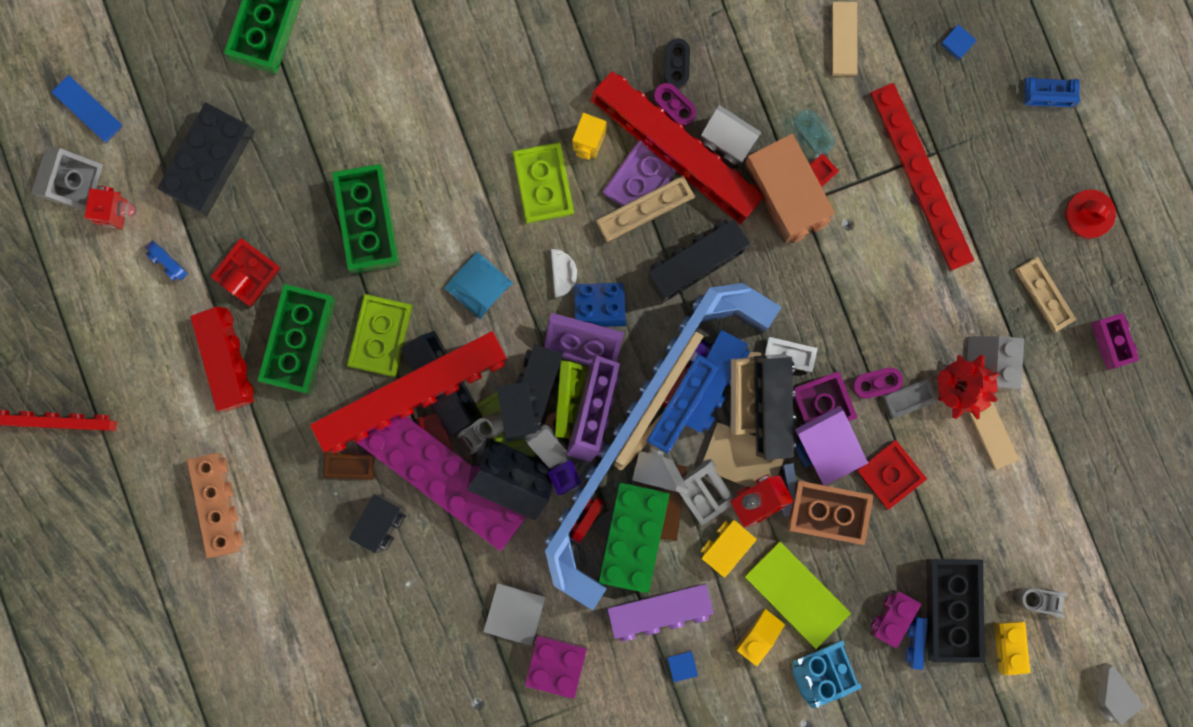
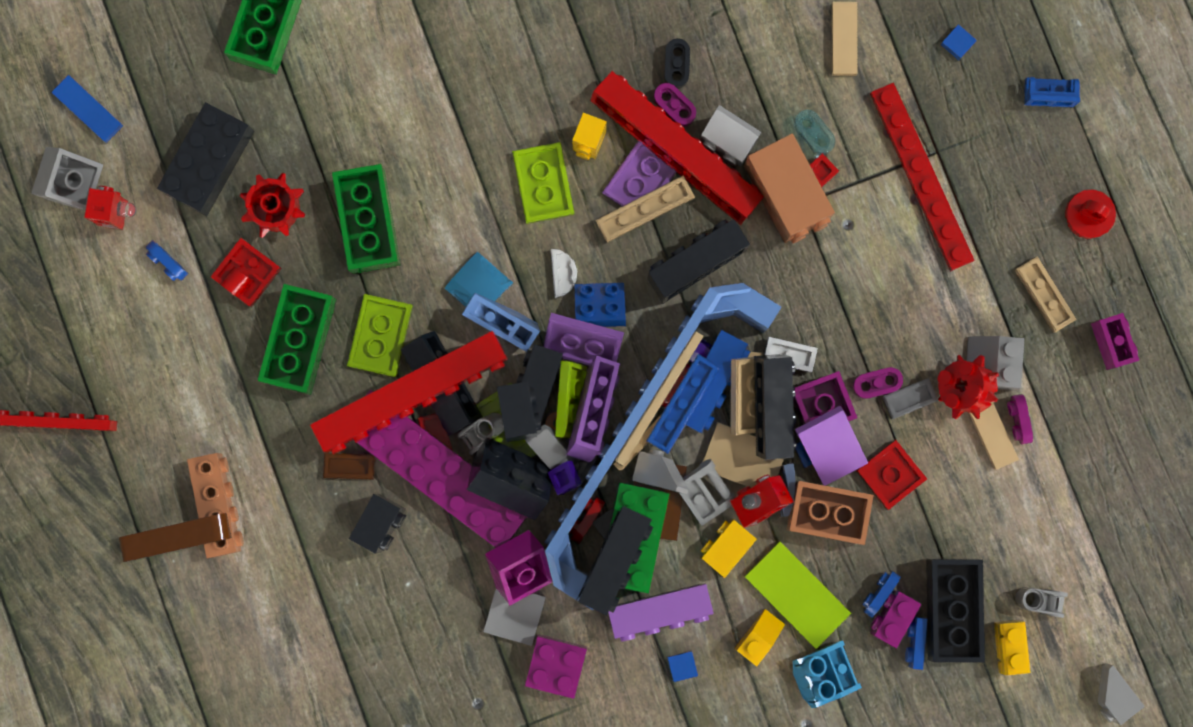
(175, 537): none -> reddish brown beam
(222, 359): red brick -> none
(267, 192): none -> red brick
(502, 321): none -> medium blue slope
(519, 567): none -> magenta brick
(614, 560): none -> black brick
(886, 585): none -> blue plate
(1019, 410): none -> magenta plate

